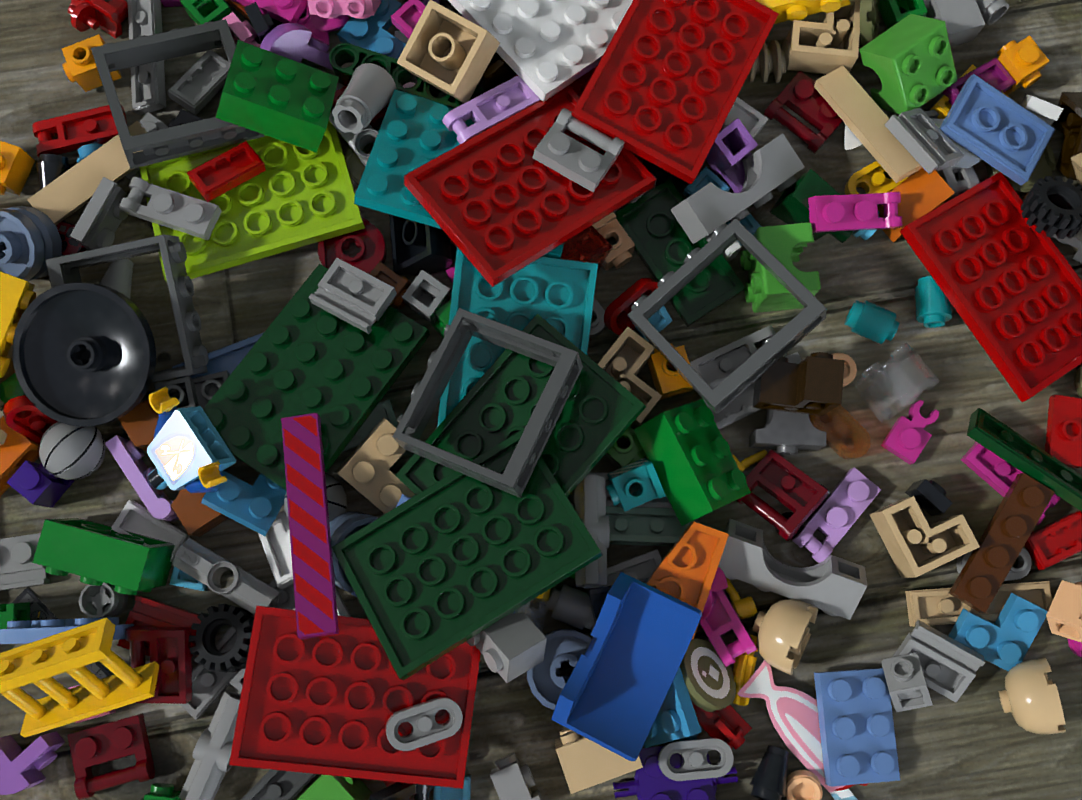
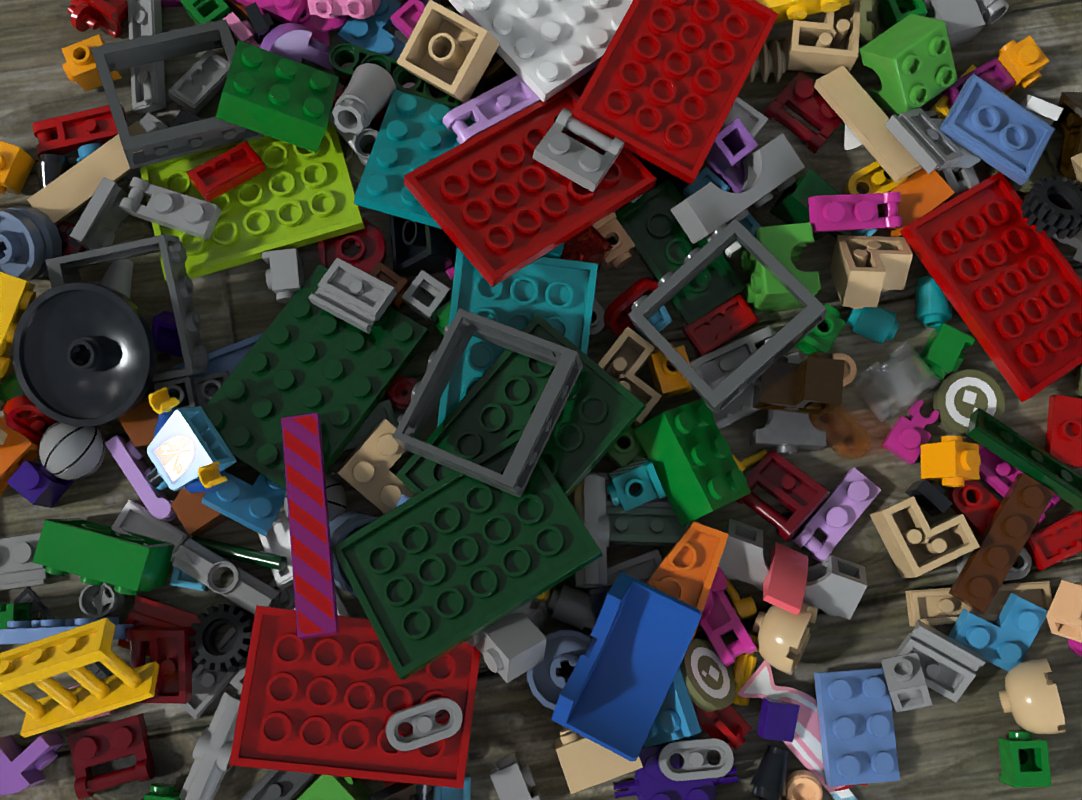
(166, 334): none -> dark purple slope
(244, 554): none -> dark green bar
(285, 273): none -> light grey brick
(395, 392): none -> red plate
(720, 325): none -> red plate
(777, 720): none -> dark purple slope
(786, 578): none -> coral slope
(822, 341): none -> green brick
(867, 266): none -> tan brick
(944, 349): none -> green brick
(950, 461): none -> light orange brick
(962, 395): none -> olive tile
(980, 511): none -> red plate
(1034, 766): none -> green brick

